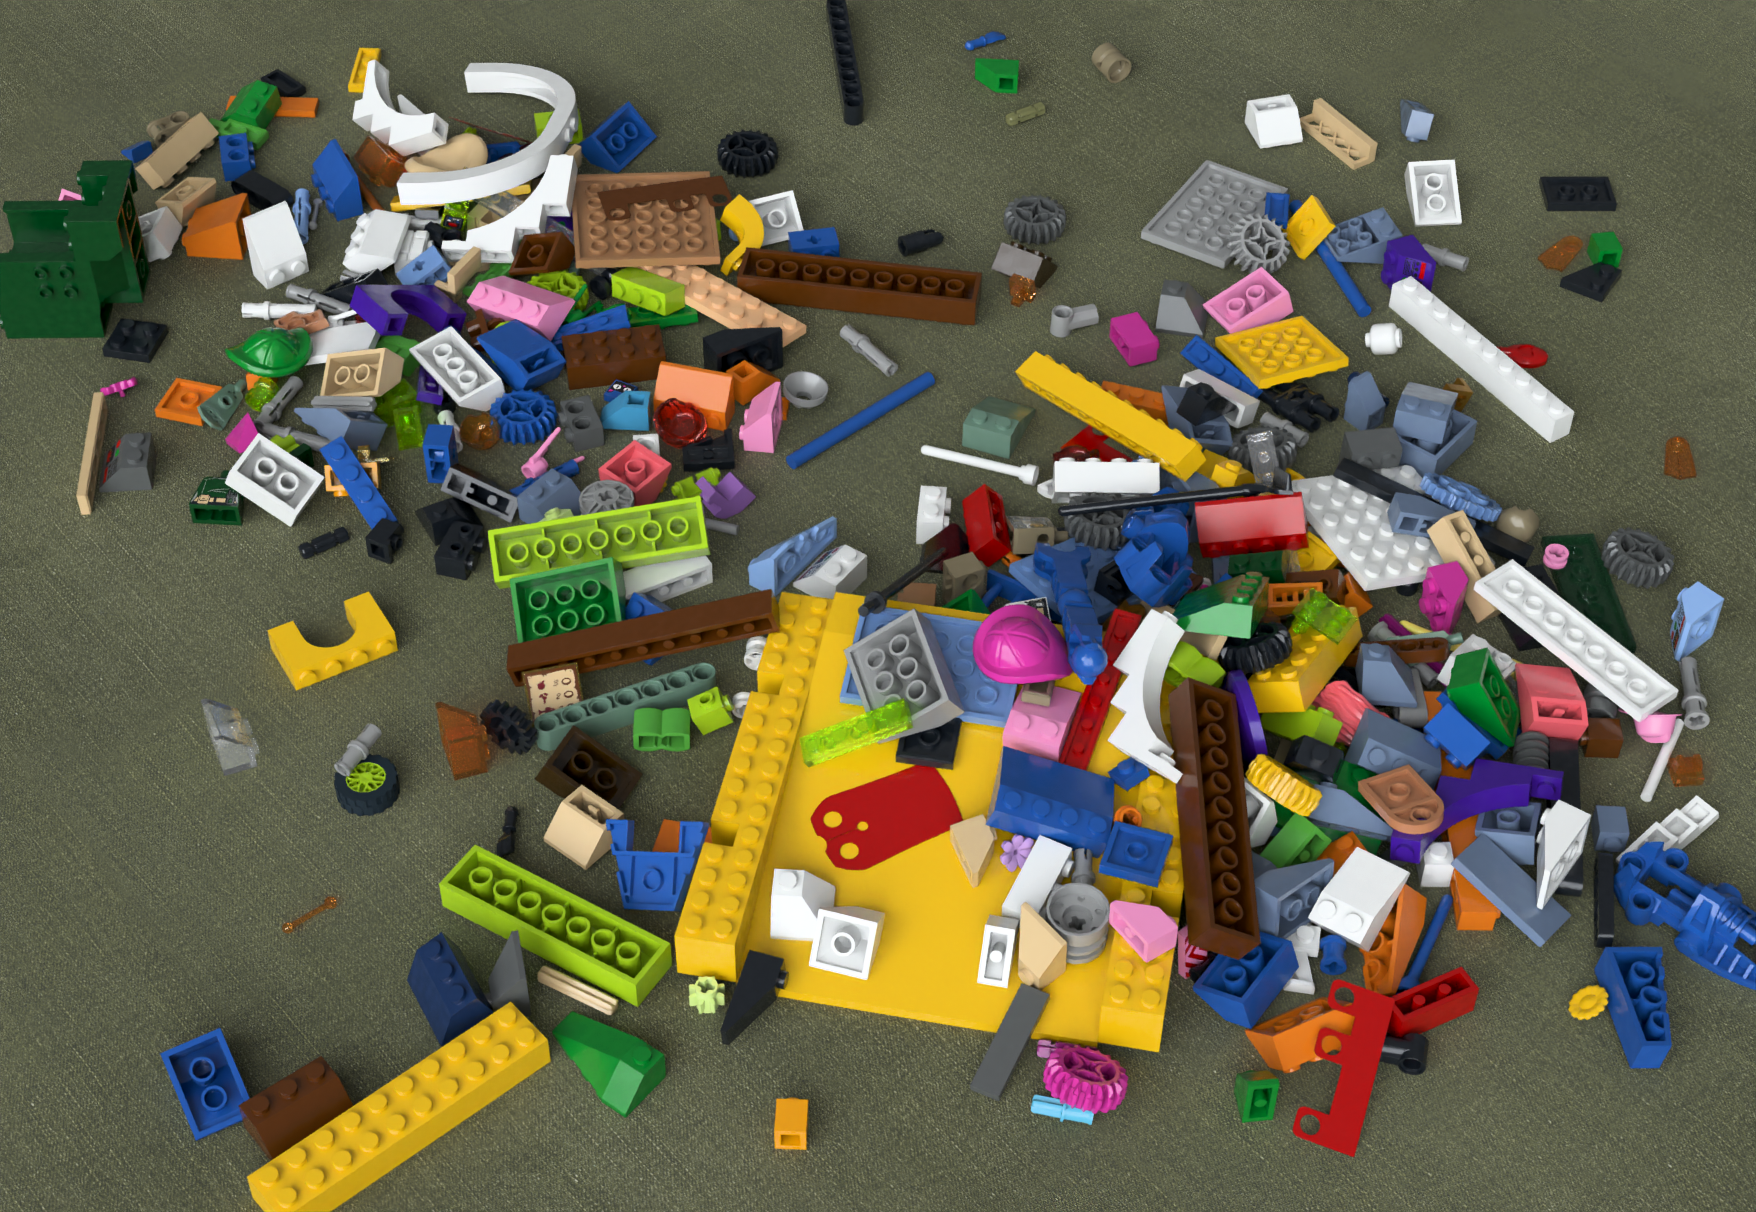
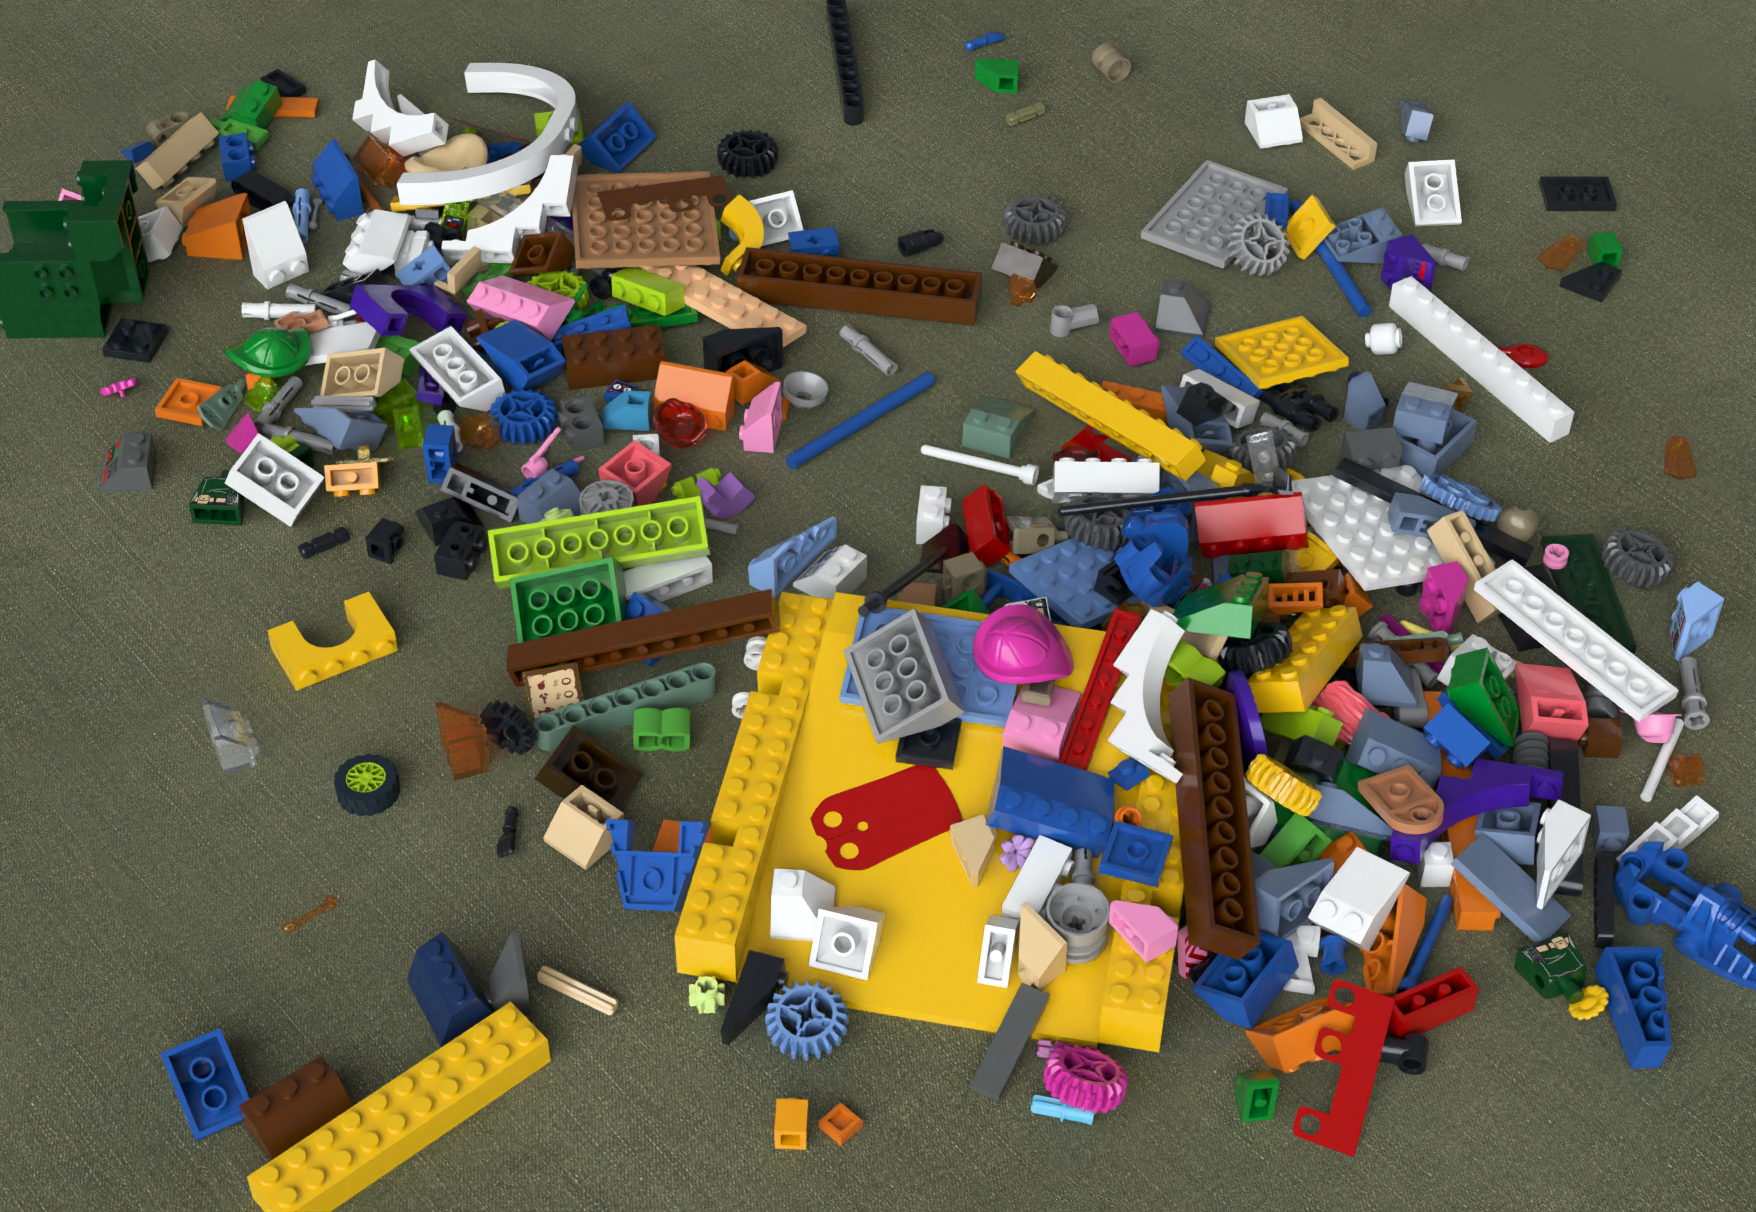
(92, 453): tan tile -> none
(356, 482): blue plate -> none
(358, 749): light grey pin -> none
(359, 71): yellow tile -> none
(556, 925): lime brick -> none
(612, 1061): green wedge -> none
(710, 453): black wing -> none
(711, 710): lime brick -> none
(787, 1009): none -> medium blue gear
(840, 1123): none -> orange tile
(856, 732): clear neon green plate -> none
(1080, 625): blue piece -> none
(1250, 303): bright pink slope -> none
(1323, 616): clear neon green hinge -> none
(1553, 967): none -> dark green torso

